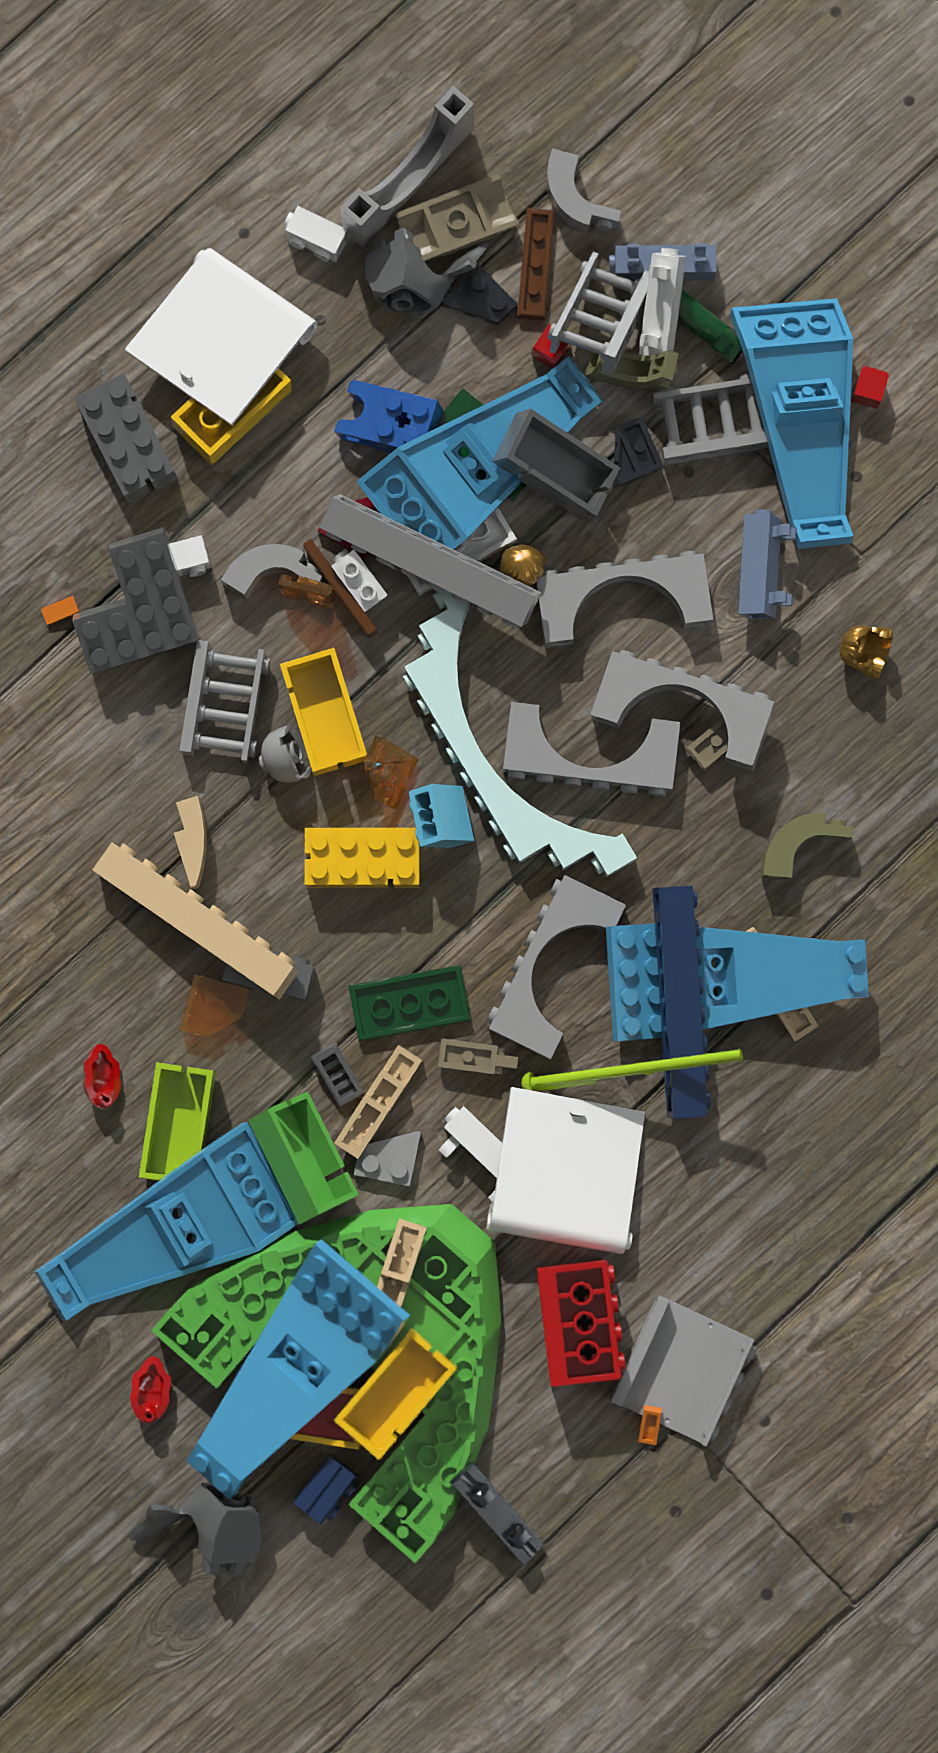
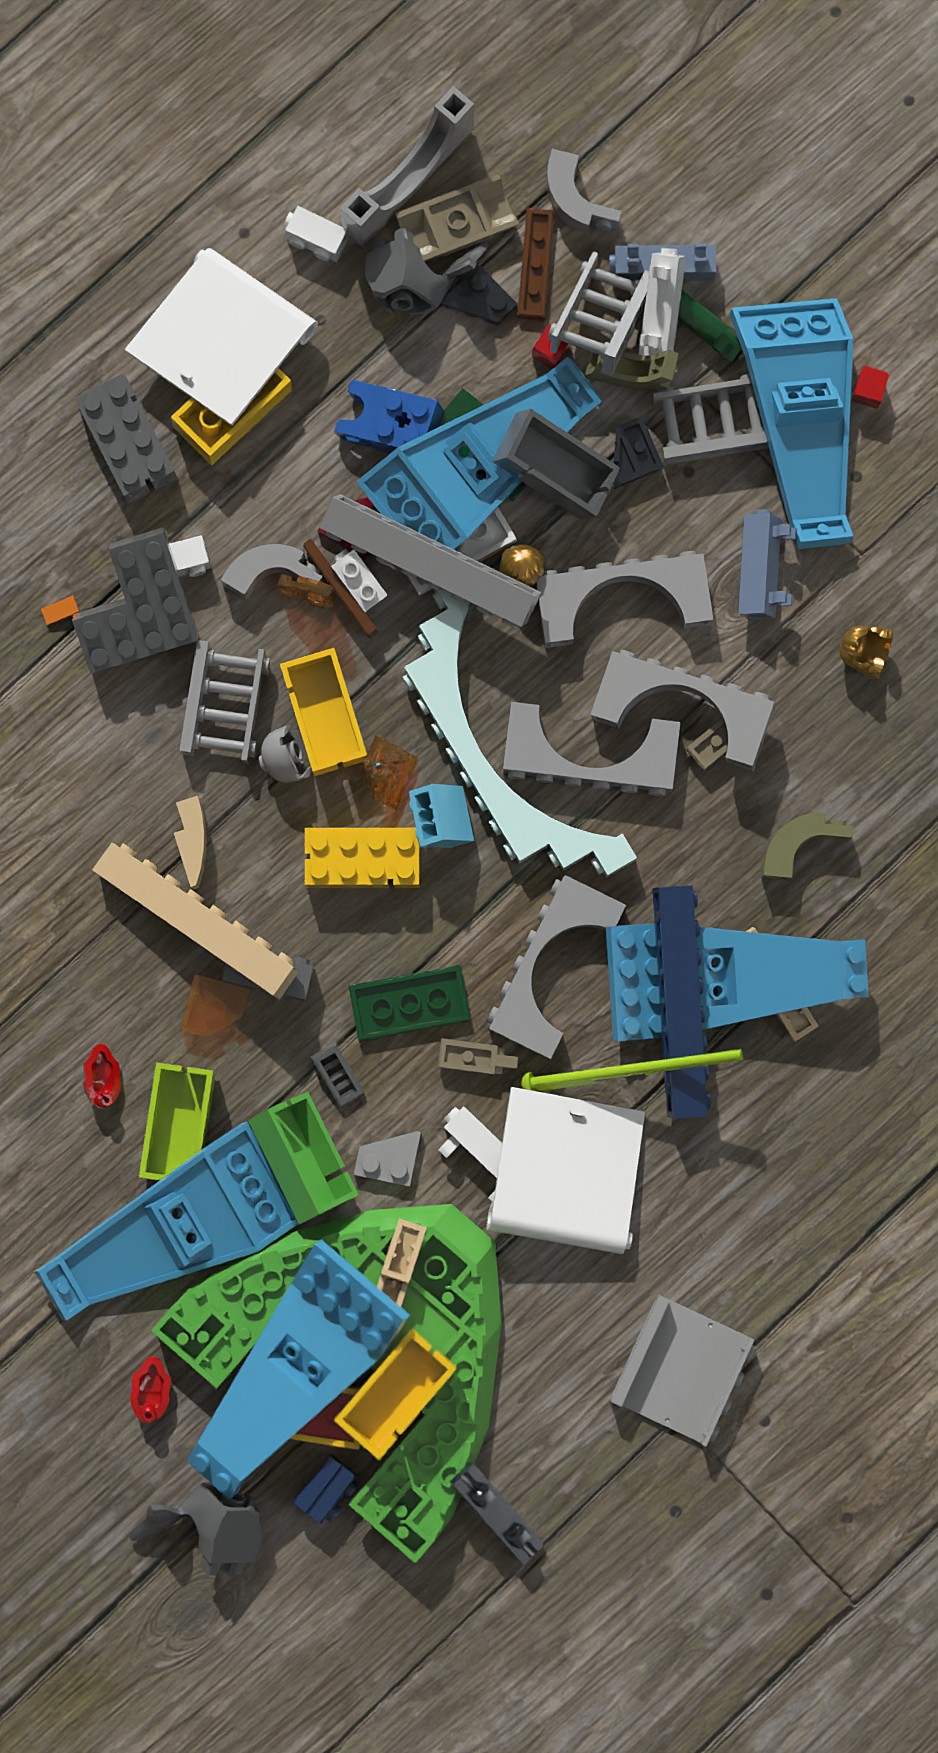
(378, 1101): tan slope -> none
(559, 1318): red brick -> none
(650, 1425): orange piece -> none

